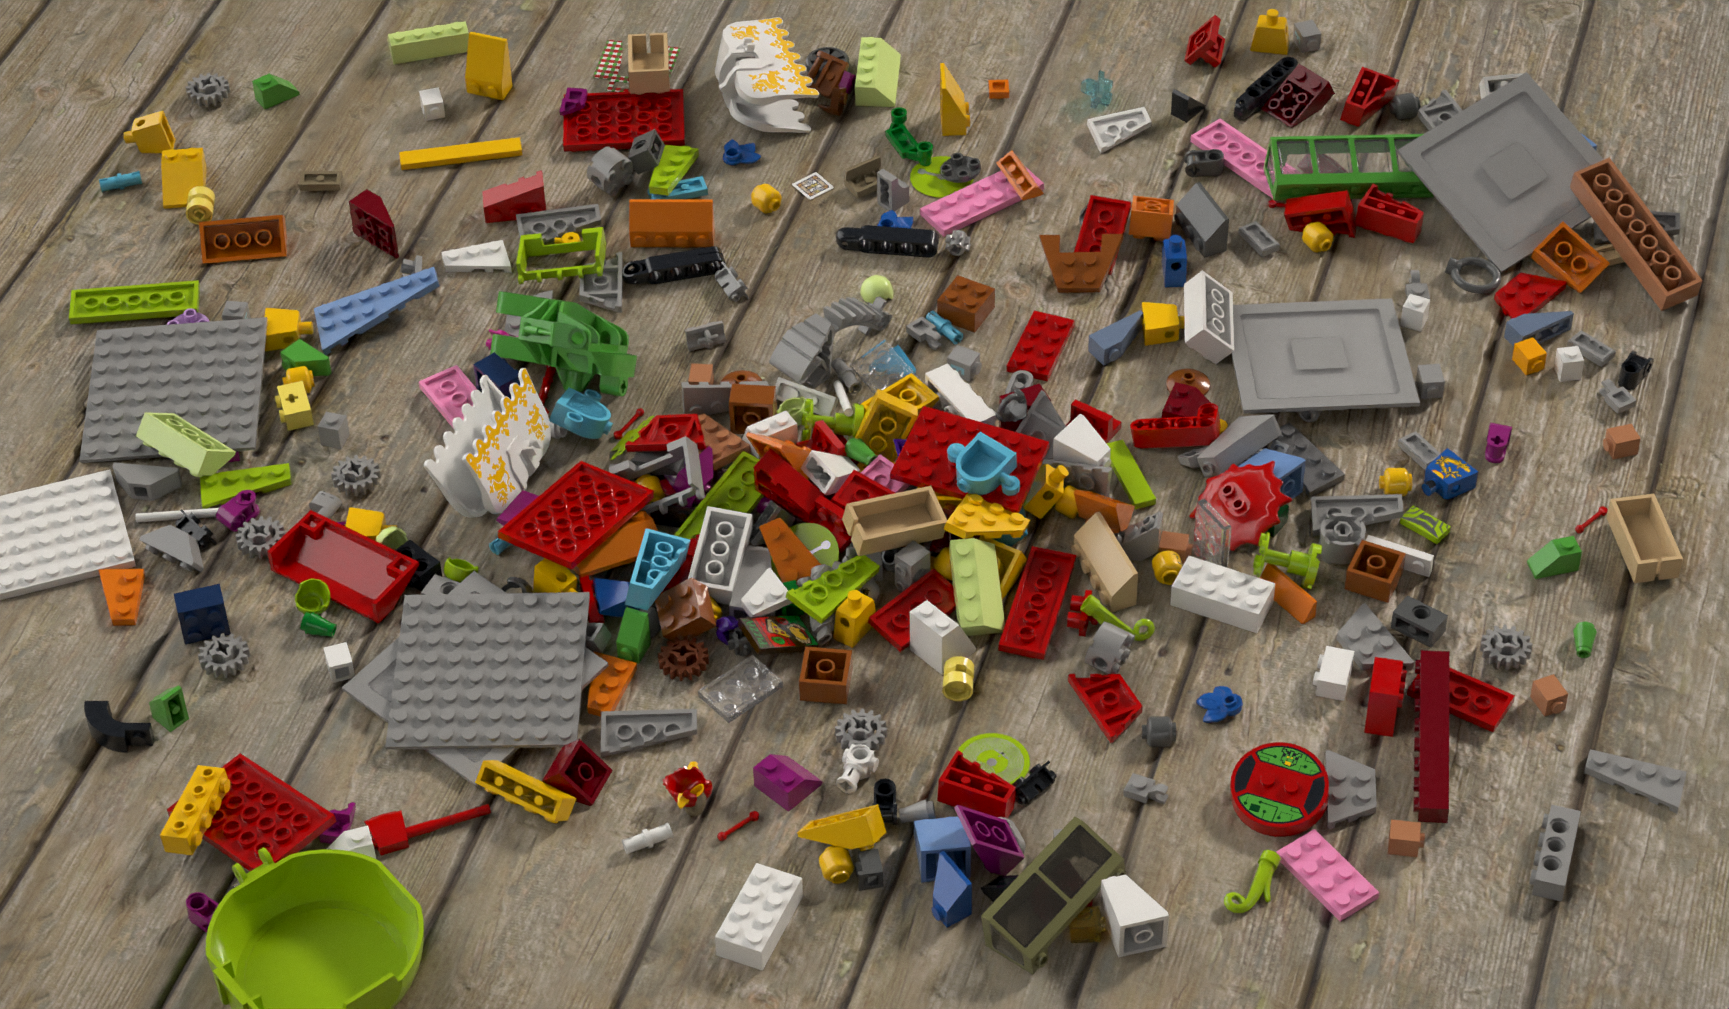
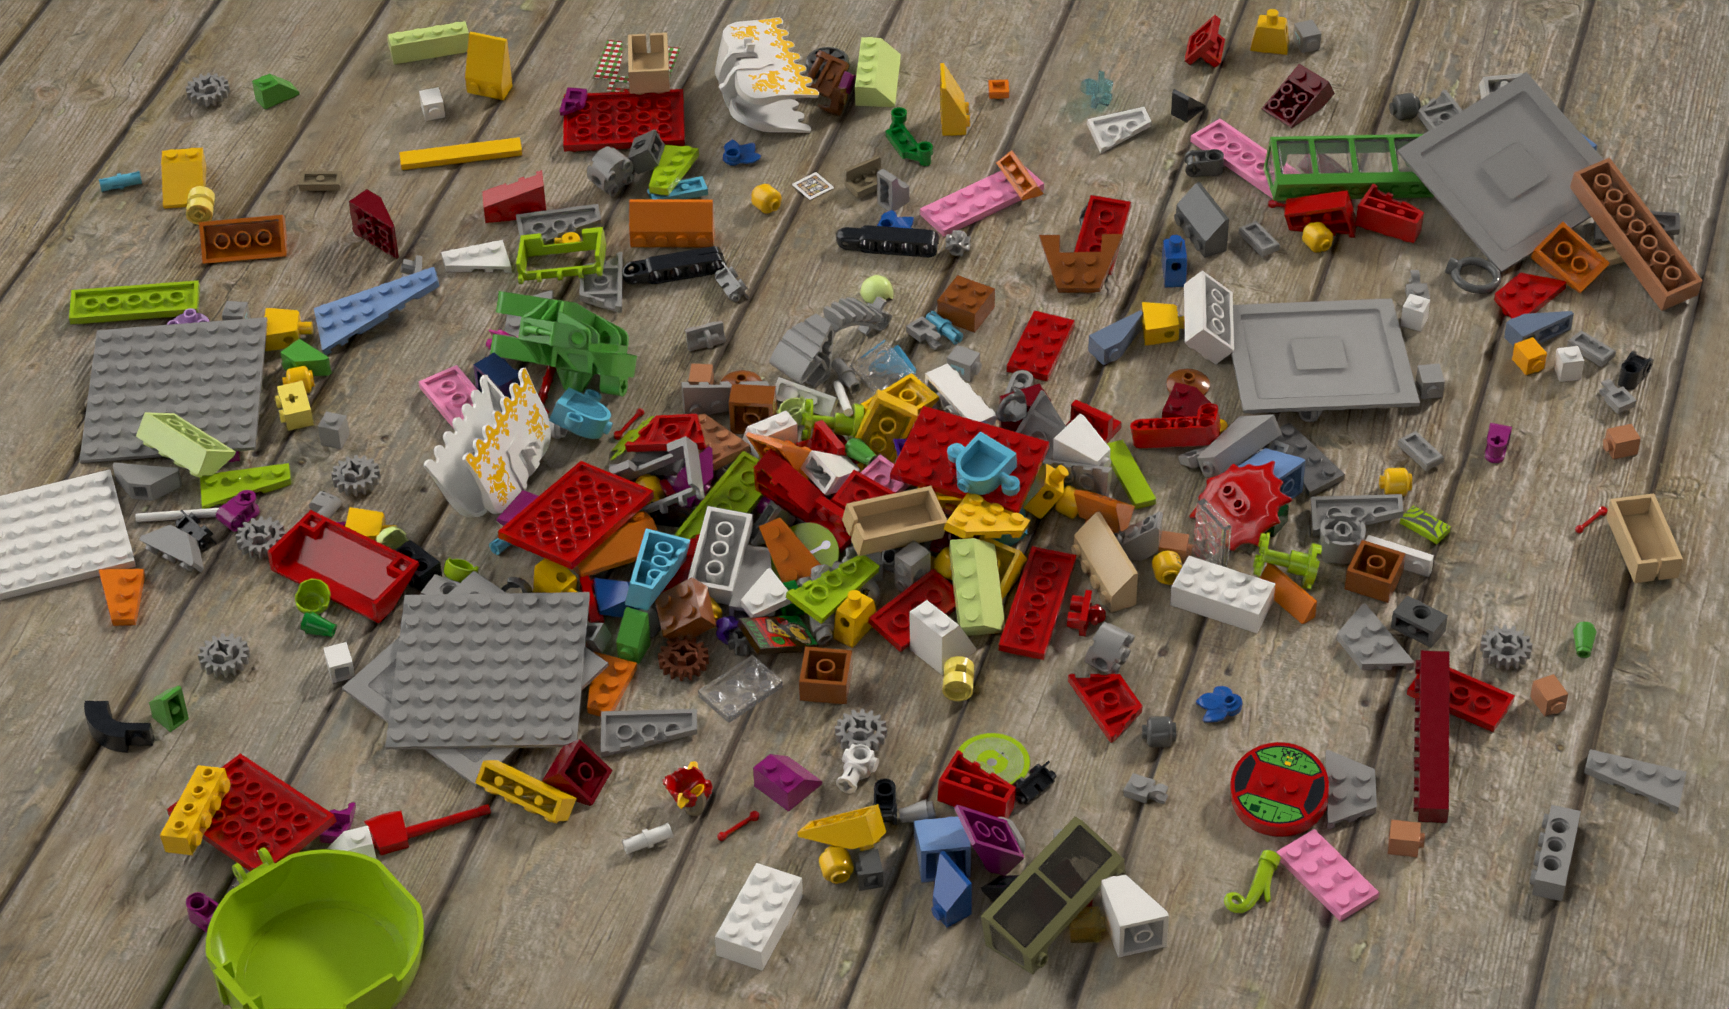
(151, 133): yellow torso -> none
(202, 613): dark blue brick -> none
(931, 183): lime piece -> none
(960, 168): dark grey dish -> none
(1093, 608): lime plant -> none
(1151, 218): orange slope -> none
(1263, 88): black piece -> none
(1334, 673): white brick -> none
(1367, 96): red wedge -> none
(1385, 696): red wedge -> none
(1449, 476): blue torso -> none
(1556, 558): bright green slope -> none

